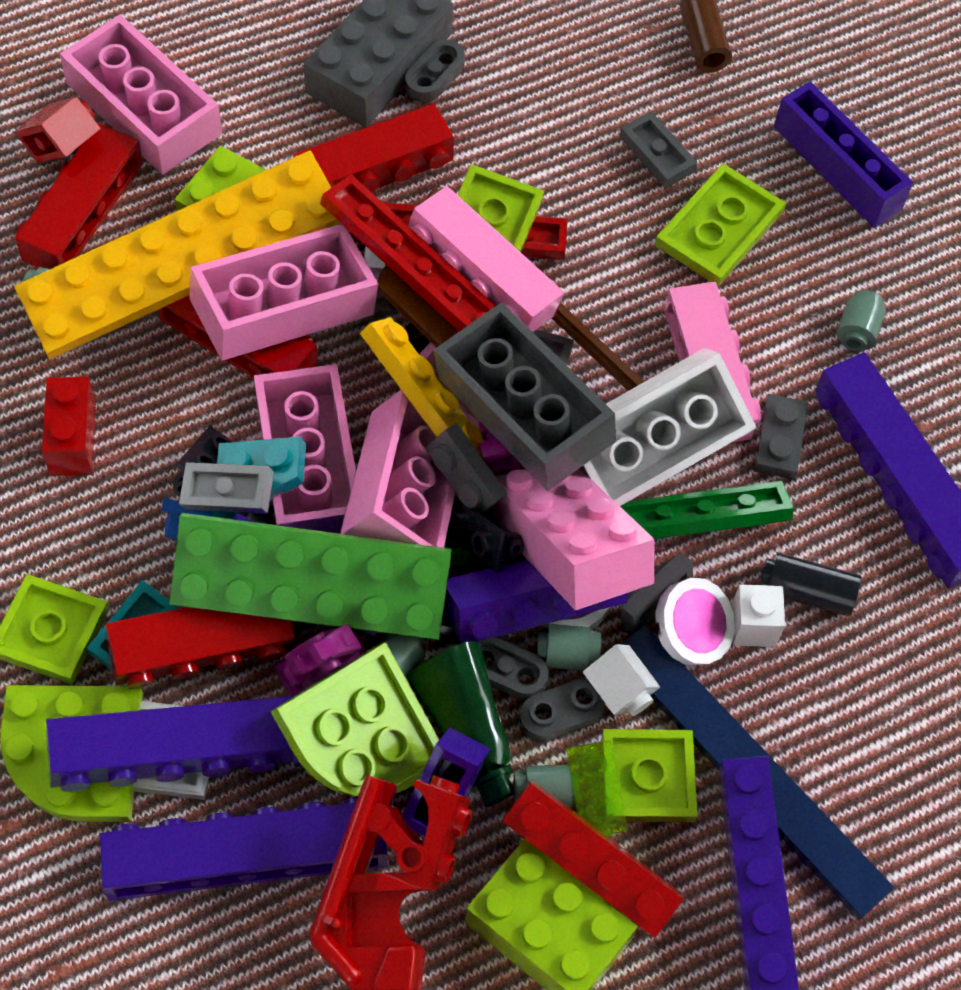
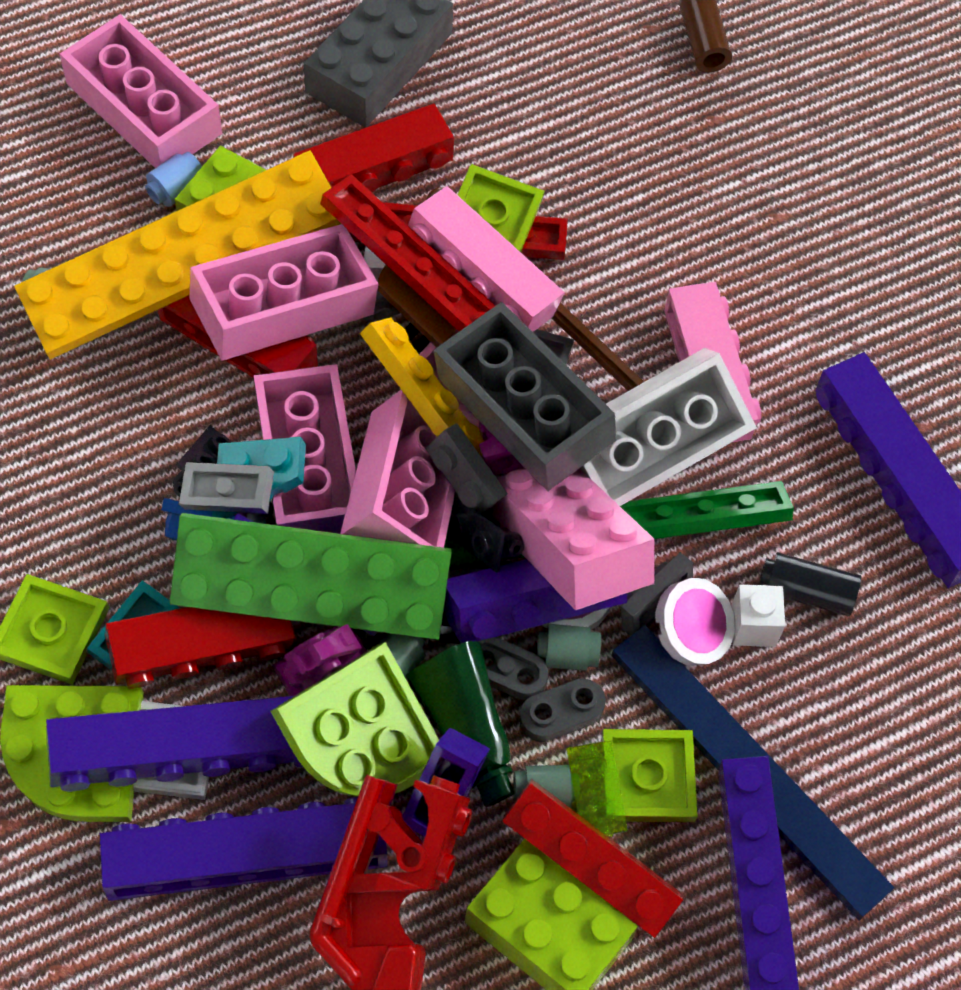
(58, 129): brick -> none
(69, 426): red brick -> none
(79, 199): red brick -> none
(171, 177): none -> light blue brick
(431, 73): dark grey plate -> none
(622, 680): white brick -> none
(658, 149): dark grey plate -> none
(720, 224): lime plate -> none
(781, 436): dark grey plate -> none
(842, 154): dark purple brick -> none
(861, 321): sand green brick -> none

